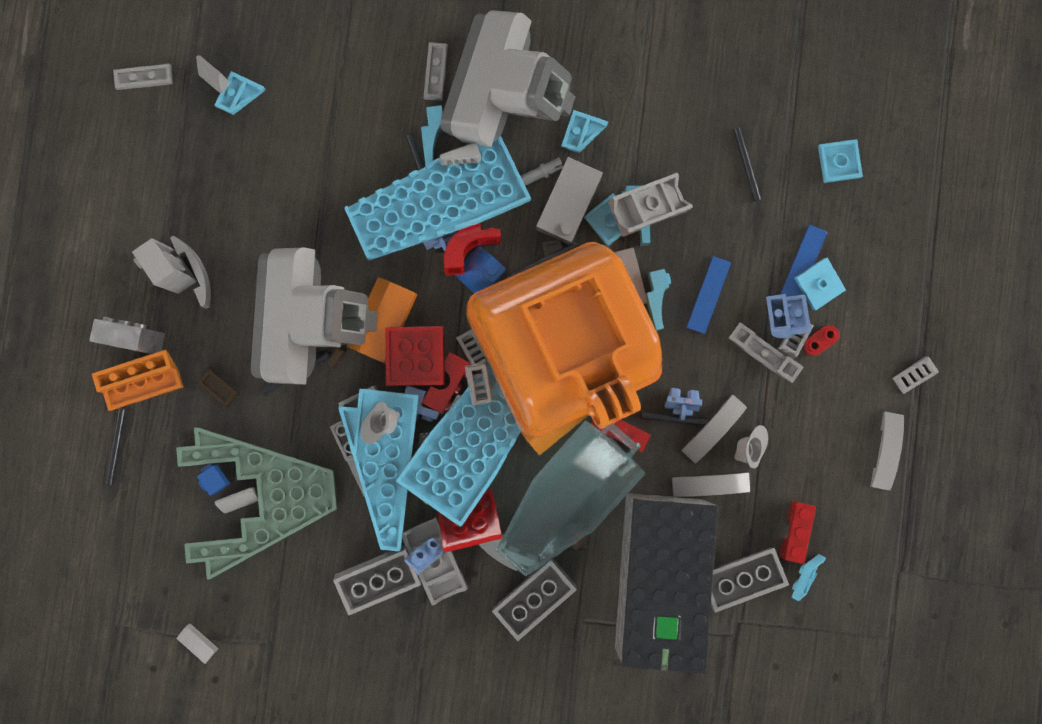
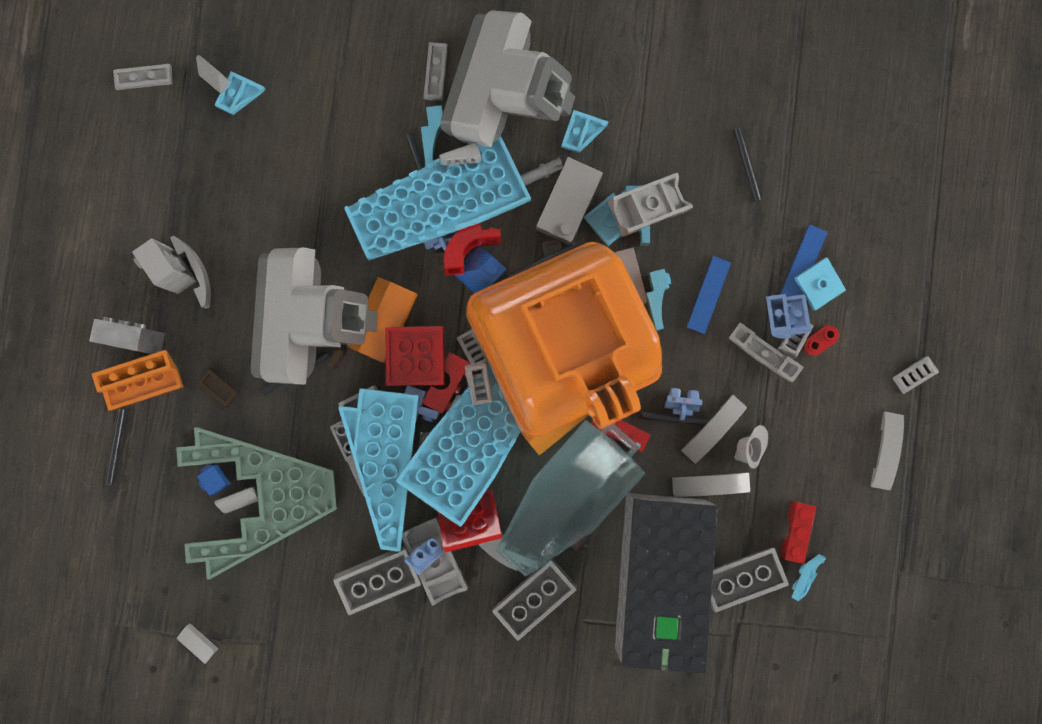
(378, 422): light grey piece -> none
(840, 161): medium azure plate -> none

